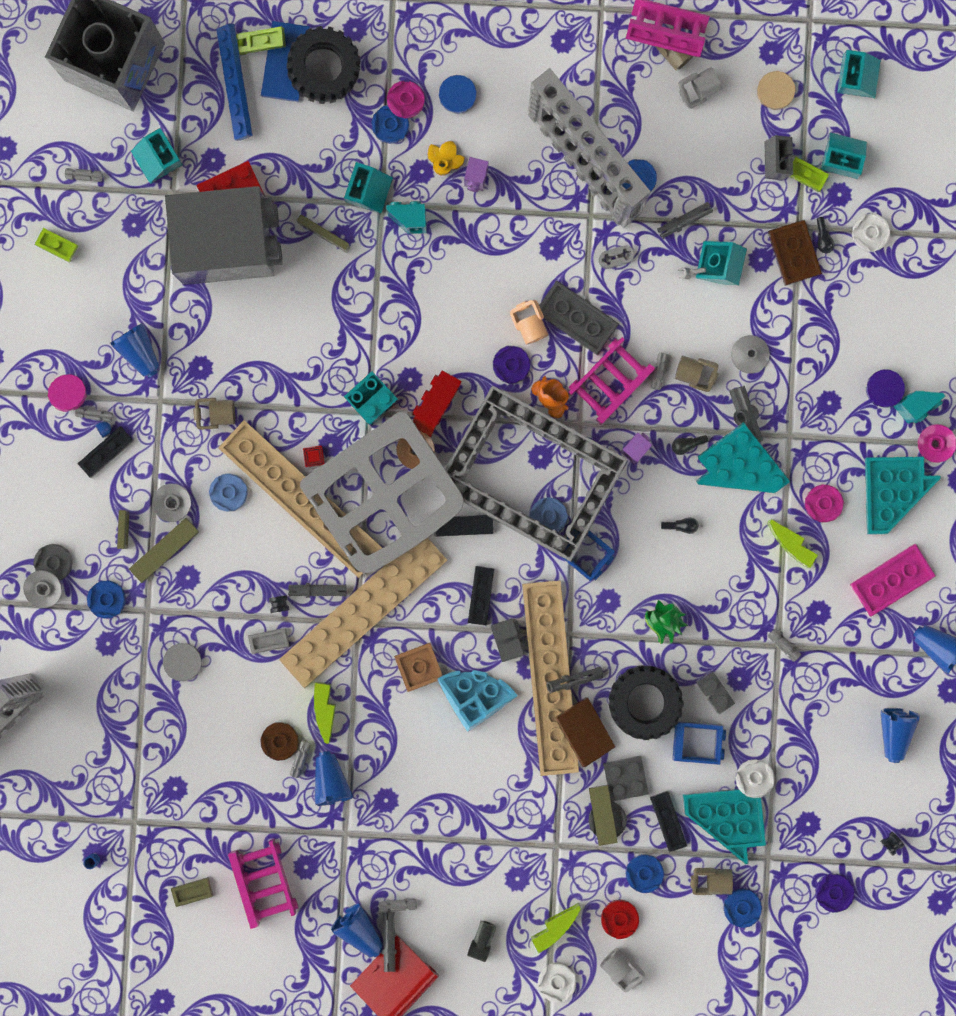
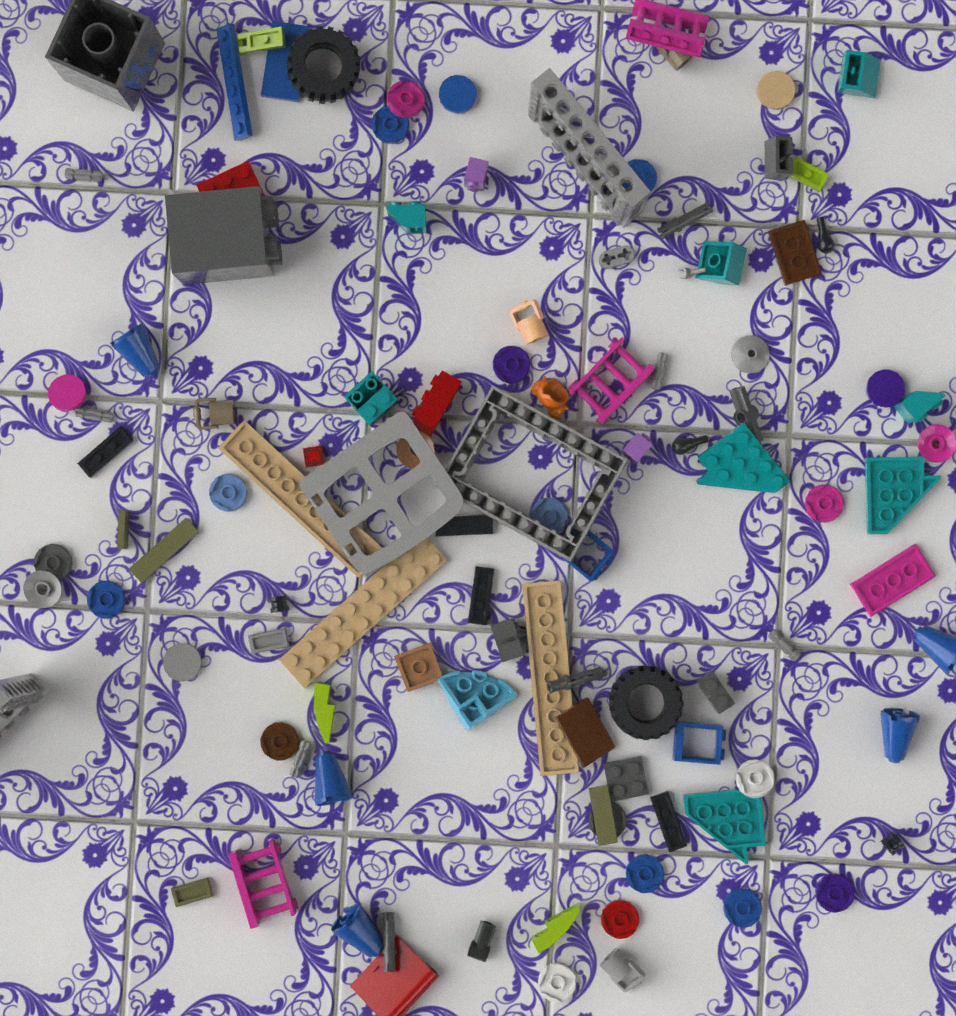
(56, 245): lime plate -> none
(95, 857): blue piece -> none
(103, 428): blue hinge -> none
(156, 156): teal slope -> none
(162, 500): light grey dish -> none
(317, 590): dark grey pin -> none
(323, 233): olive tile -> none
(368, 188): teal slope -> none
(397, 905): light grey axle -> none
(445, 155): yellow plate -> none
(577, 318): dark grey tile -> none
(665, 621): green hair -> none
(686, 525): black piece -> none
(690, 370): dark tan piece -> none
(704, 85): light grey piece -> none
(718, 881): dark tan piece -> none
(792, 544): lime slope -> none
(844, 156): teal slope -> none
(871, 232): white tile -> none

